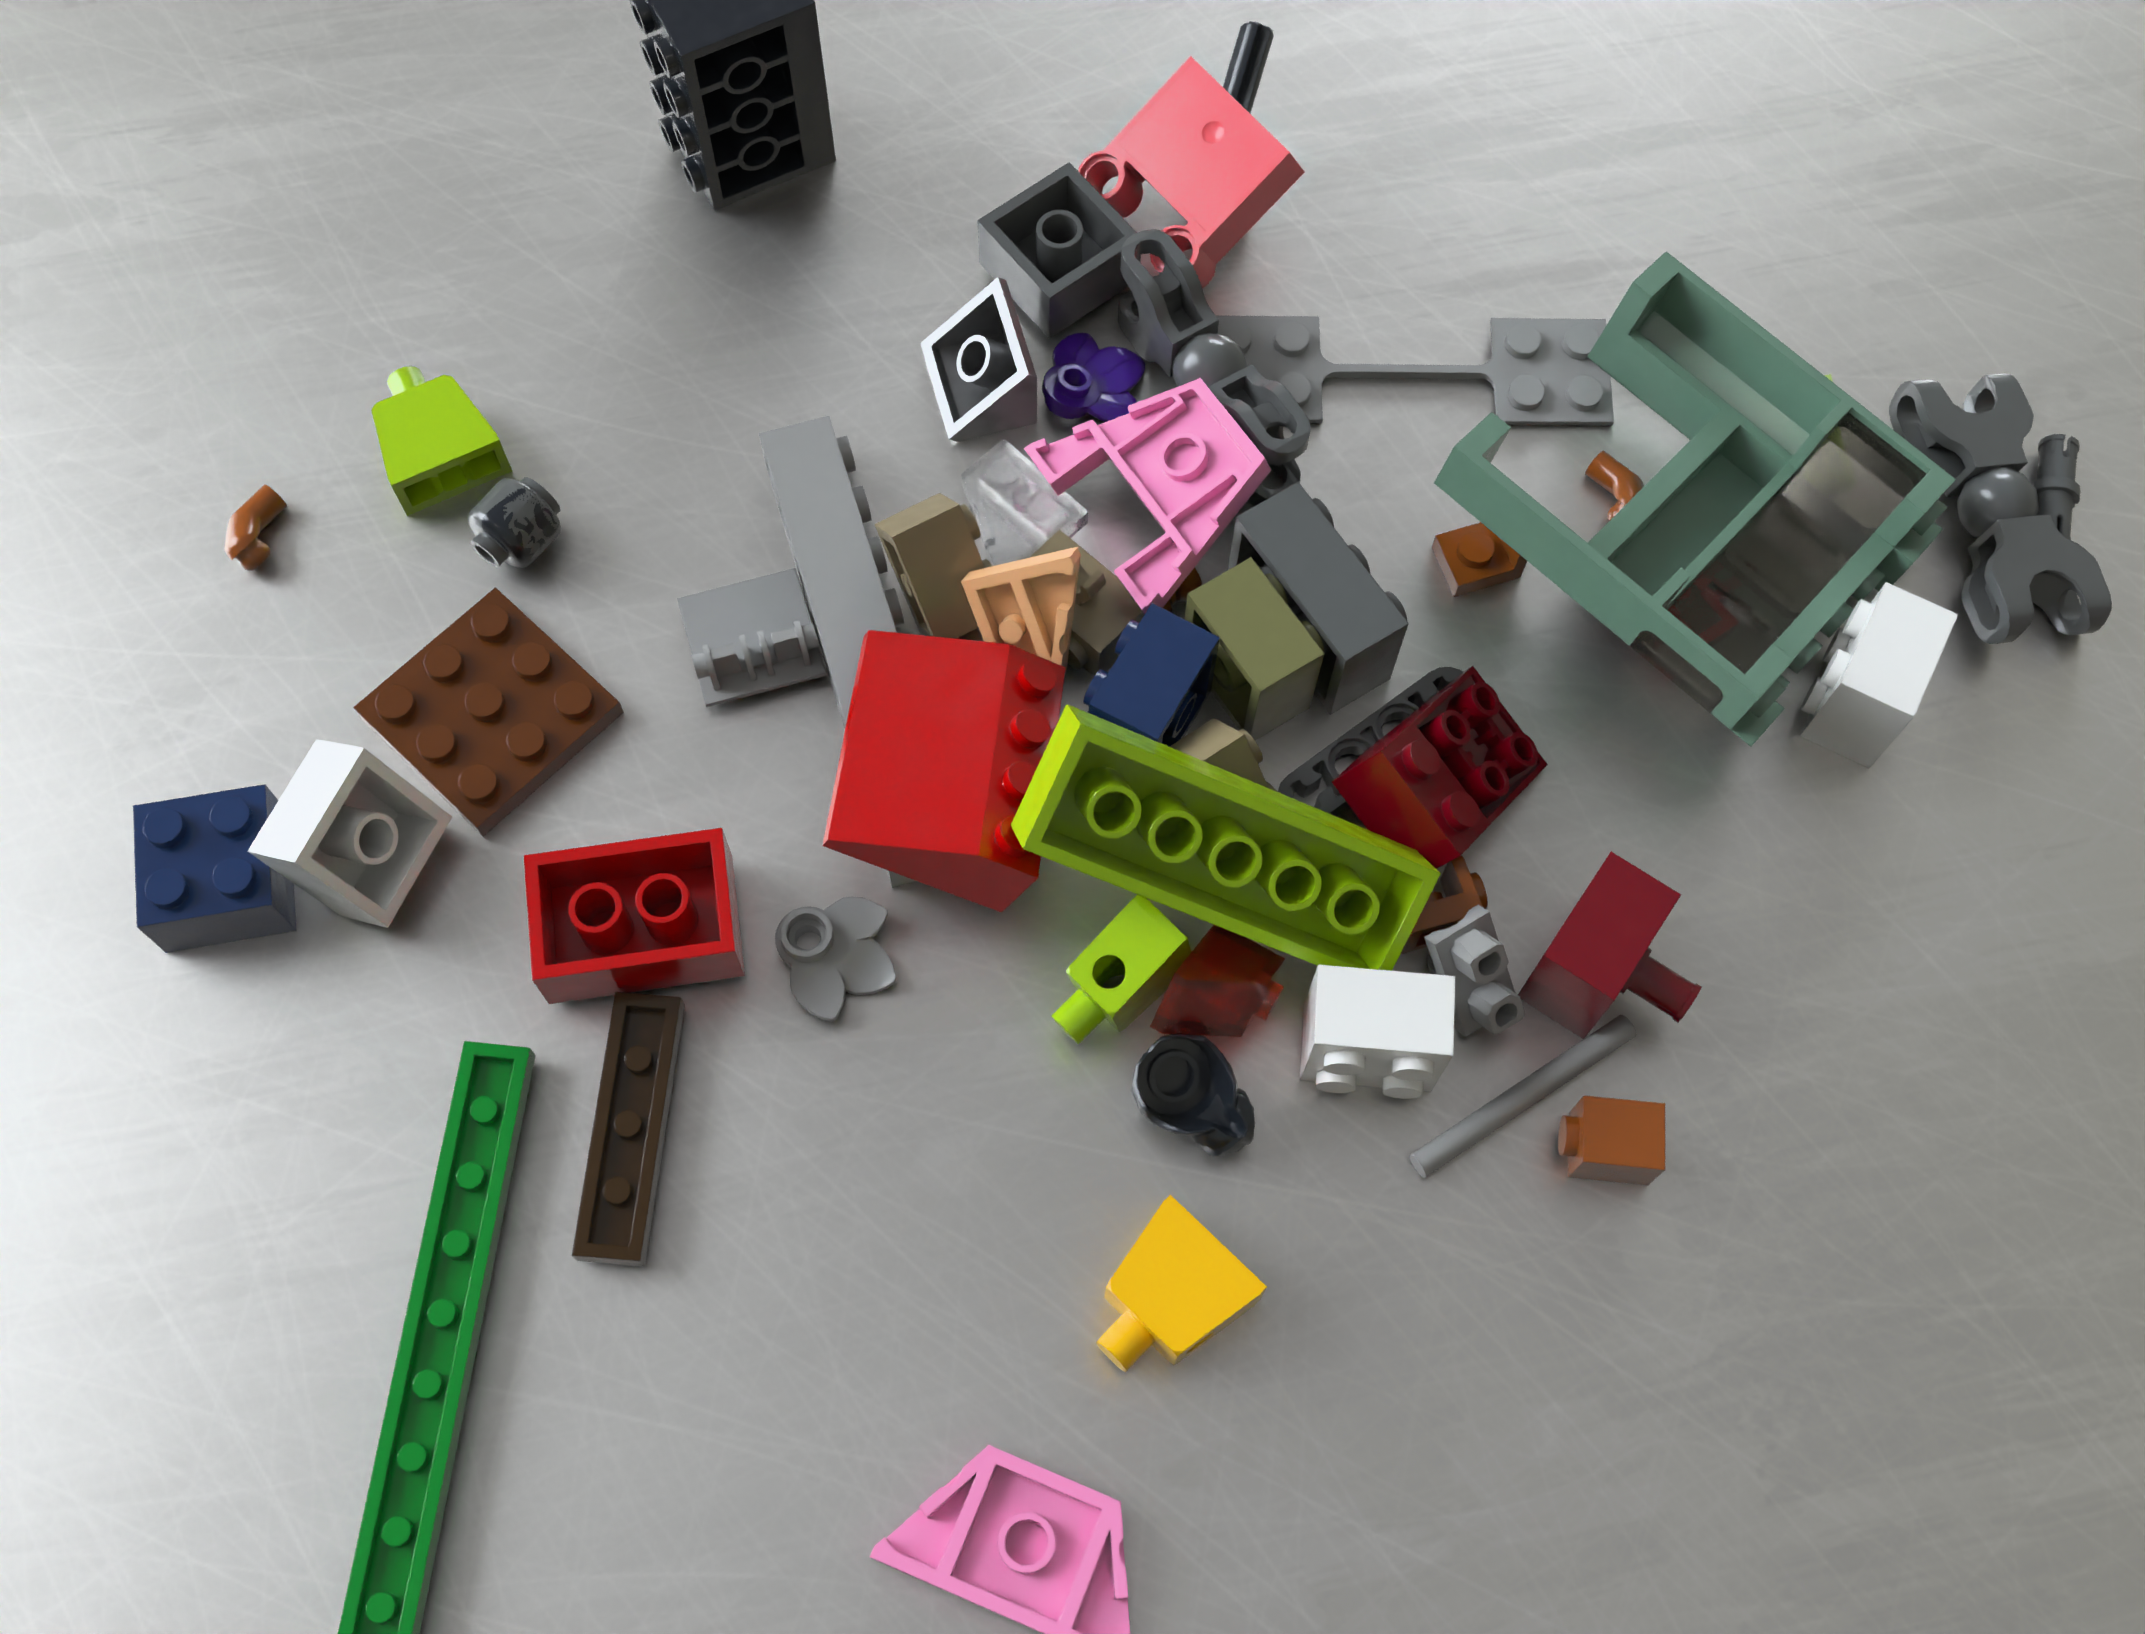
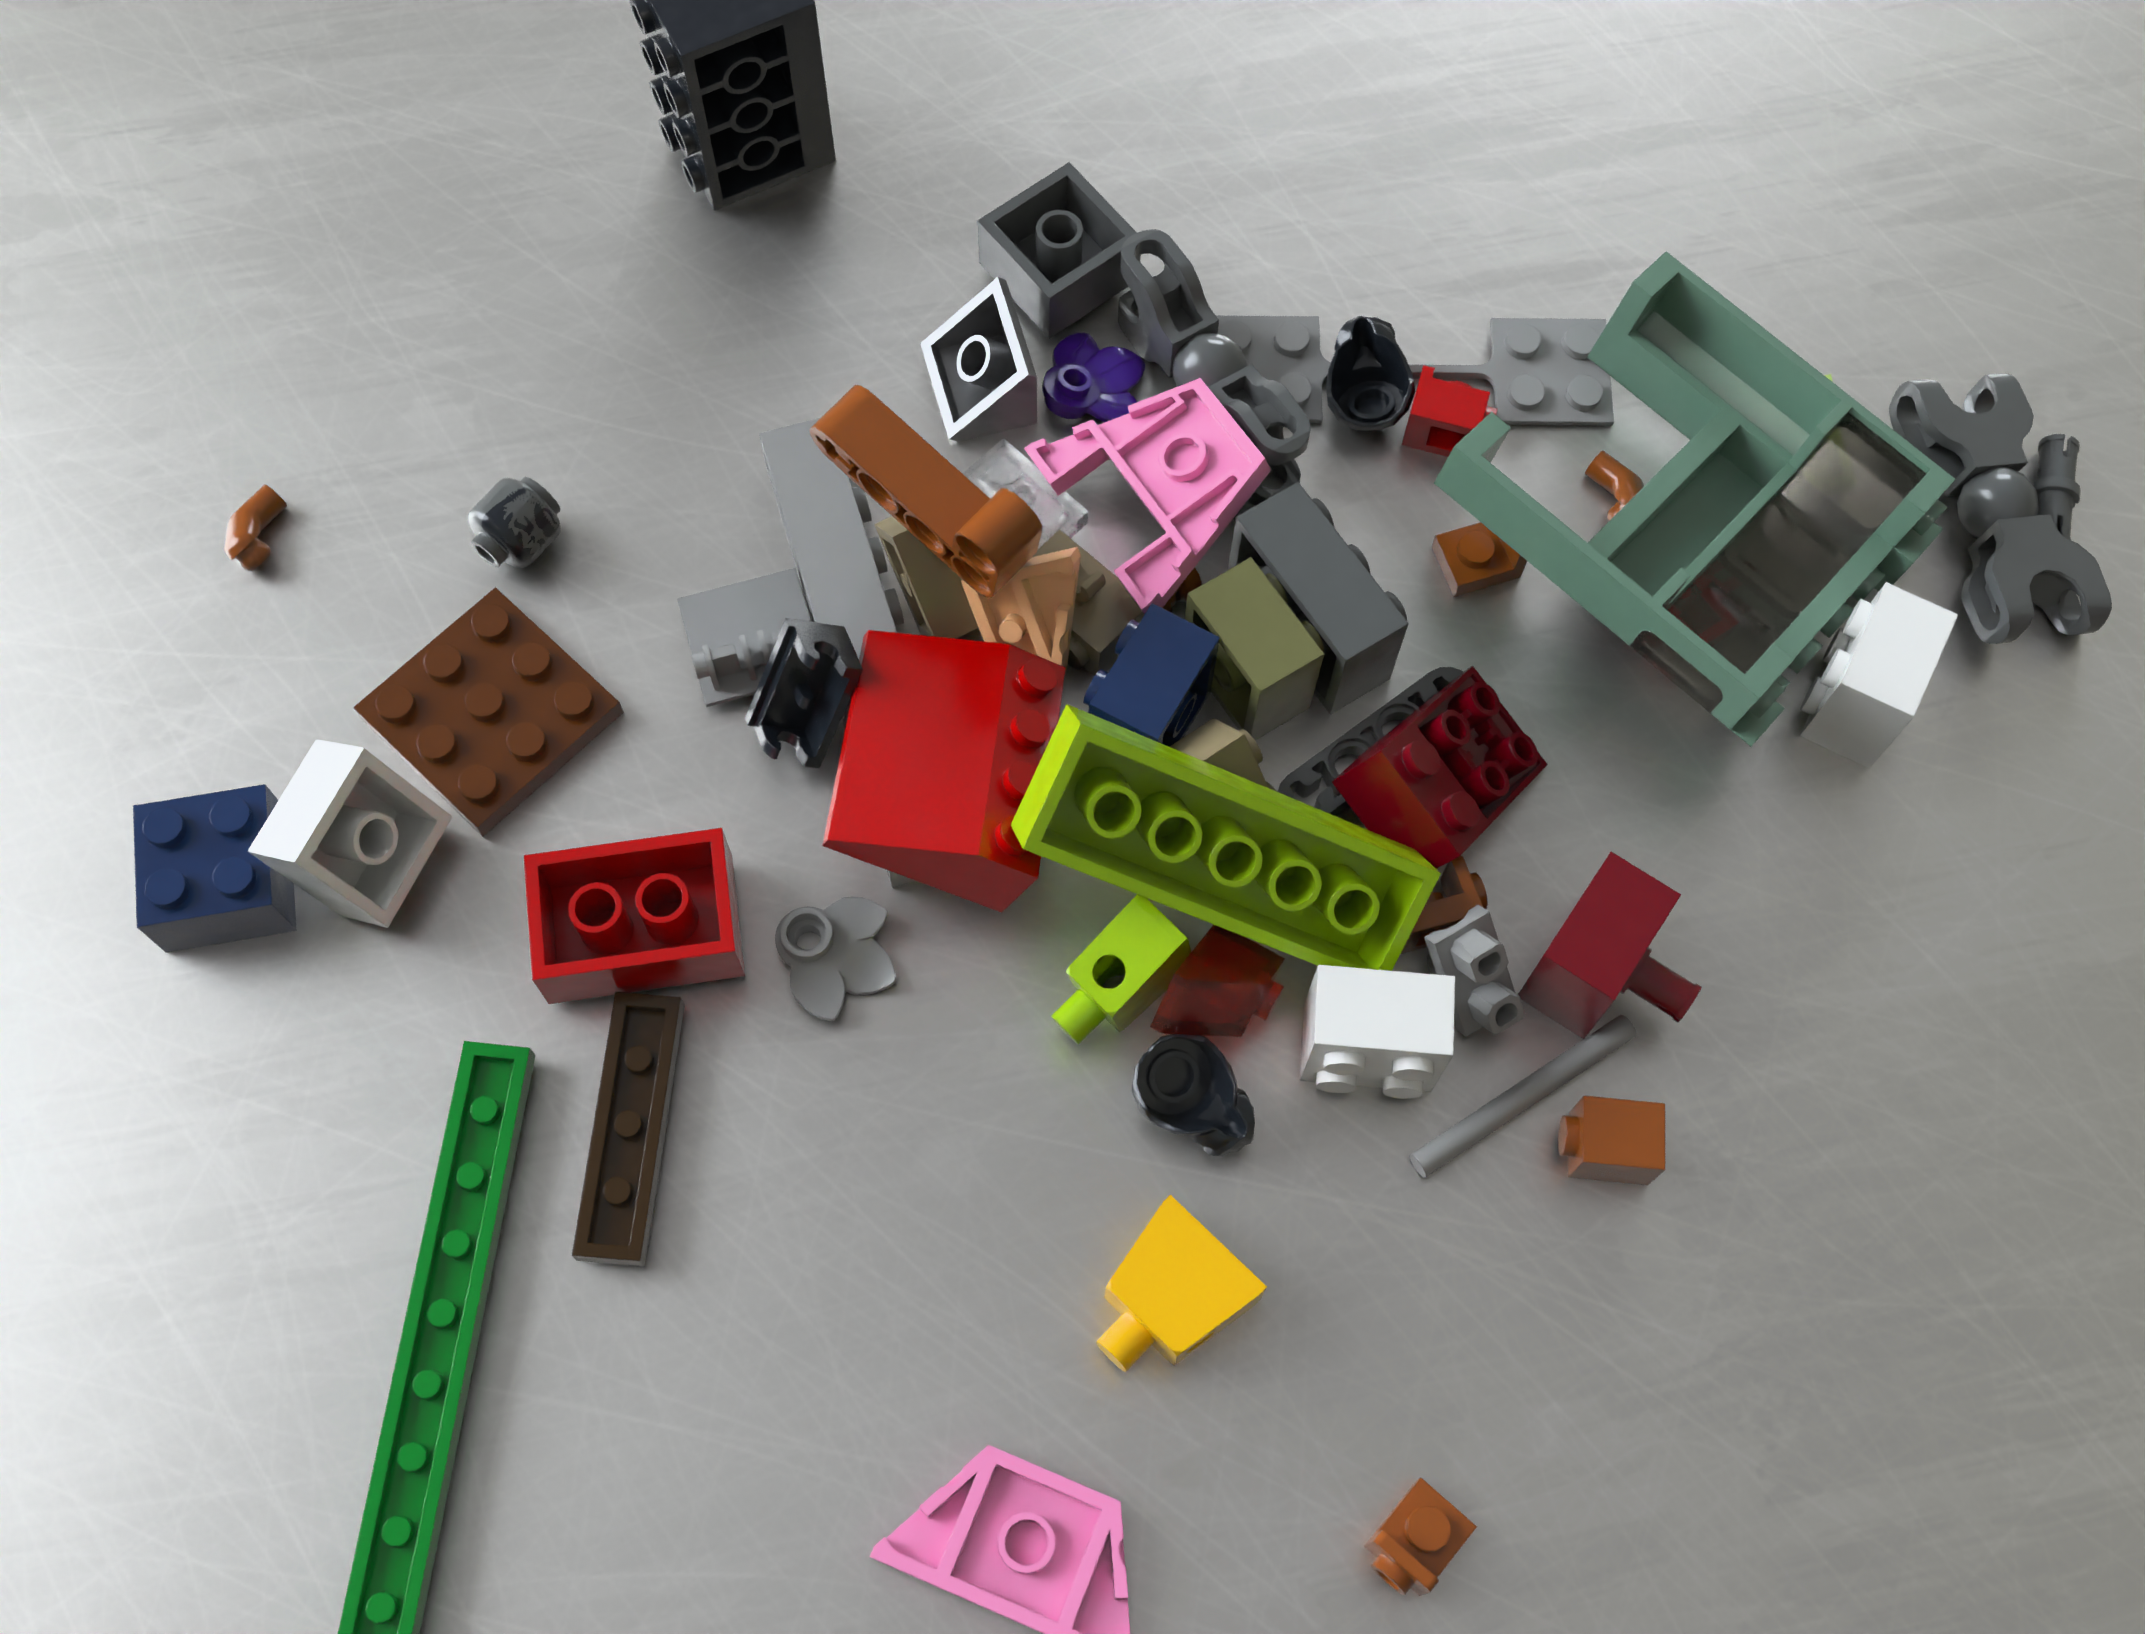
(434, 440): lime torso -> none
(804, 690): none -> black hinge
(926, 494): none -> dark orange beam
(1201, 155): coral piece -> none
(1369, 376): none -> black hair
(1418, 1540): none -> dark orange bracket
(1443, 413): none -> red brick

